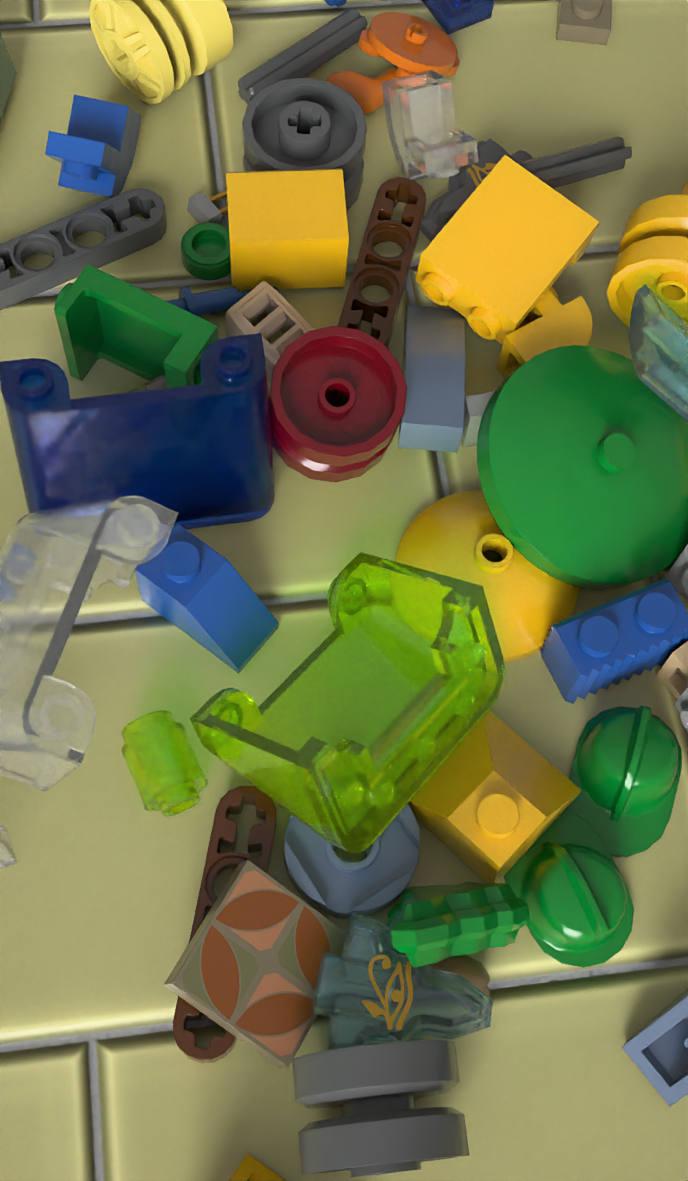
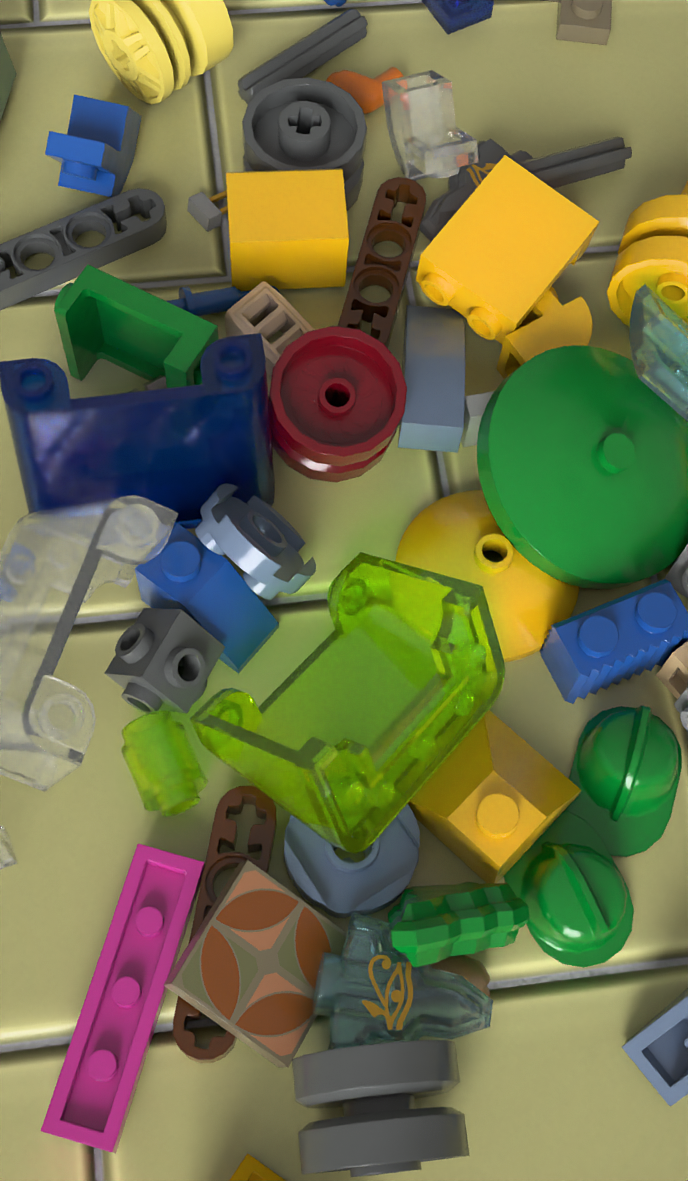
(124, 999): none -> dark pink plate
(164, 661): none -> dark grey brick
(206, 251): green tile -> none
(256, 541): none -> sand blue plate
(410, 44): orange piece -> none

